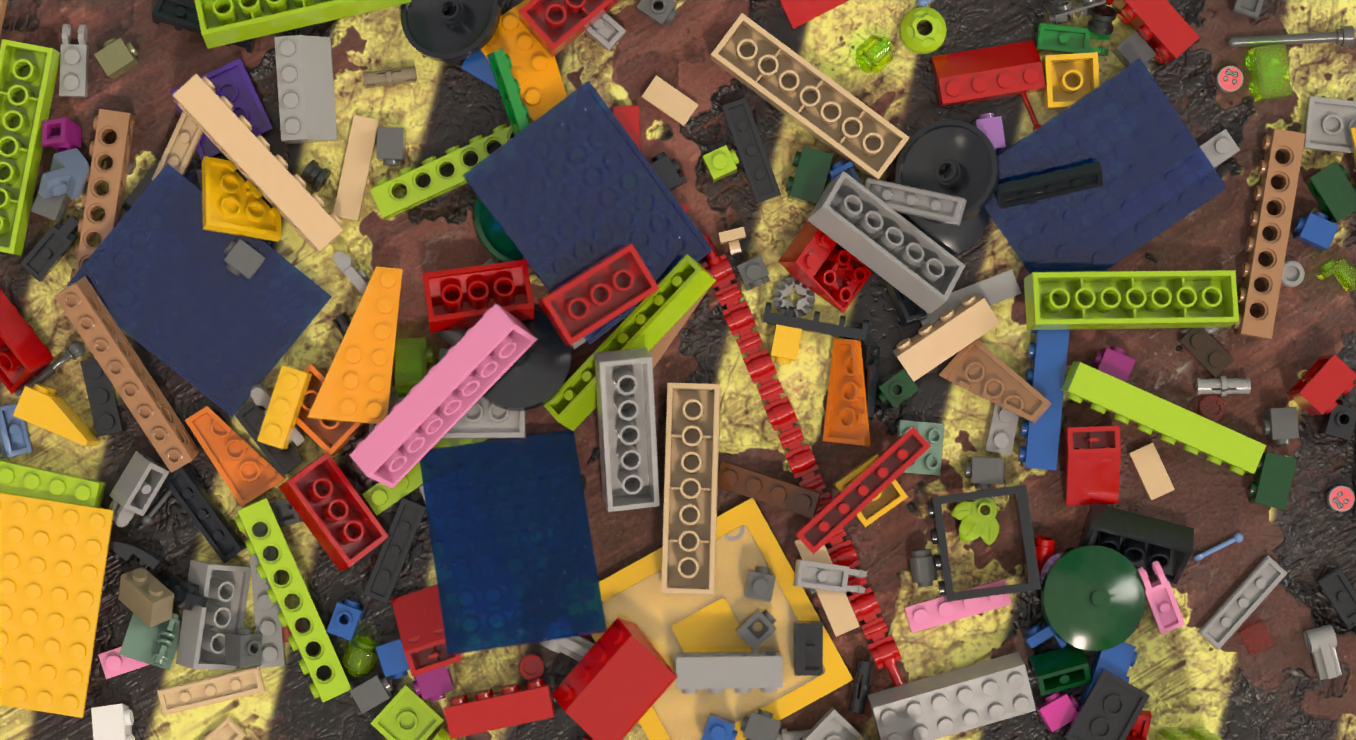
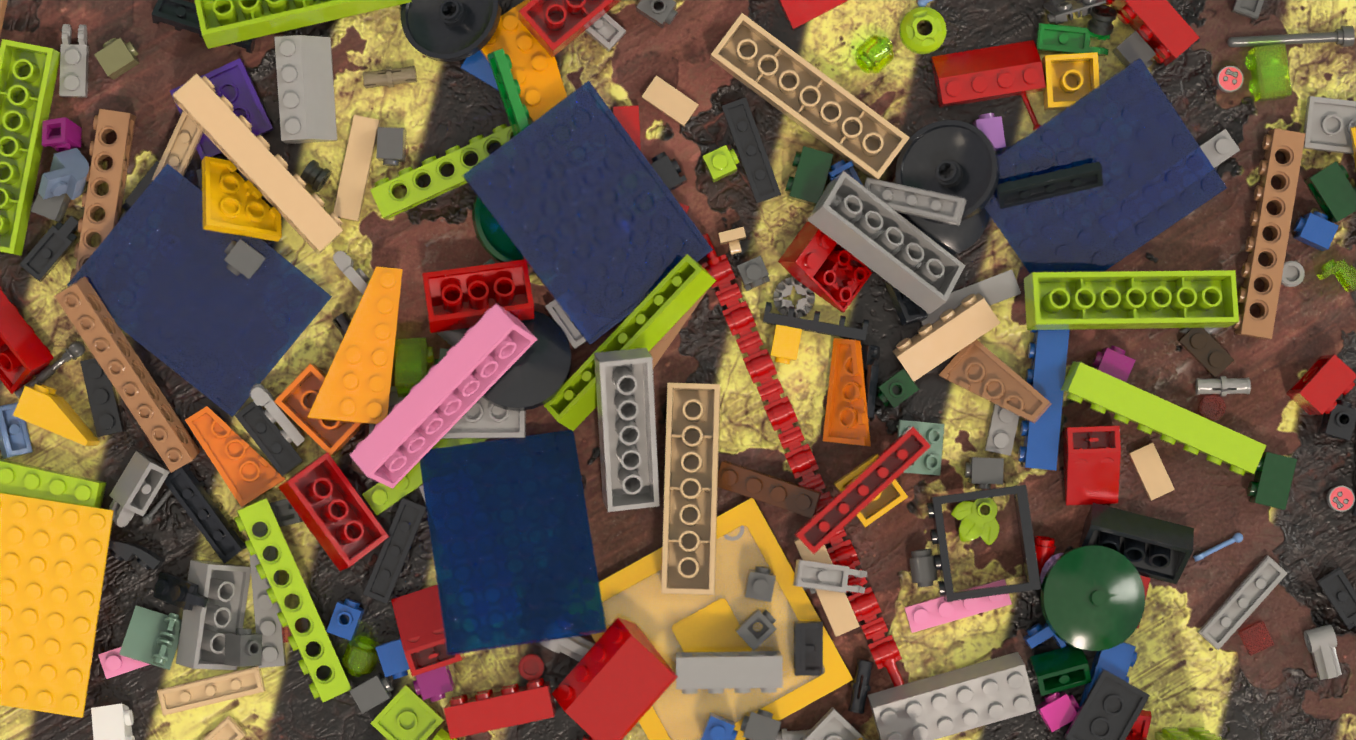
(146, 596): dark tan brick -> none
(284, 407): yellow brick -> none
(598, 294): red brick -> none
(1161, 600): bright pink hinge -> none
(1280, 424): dark grey brick -> none

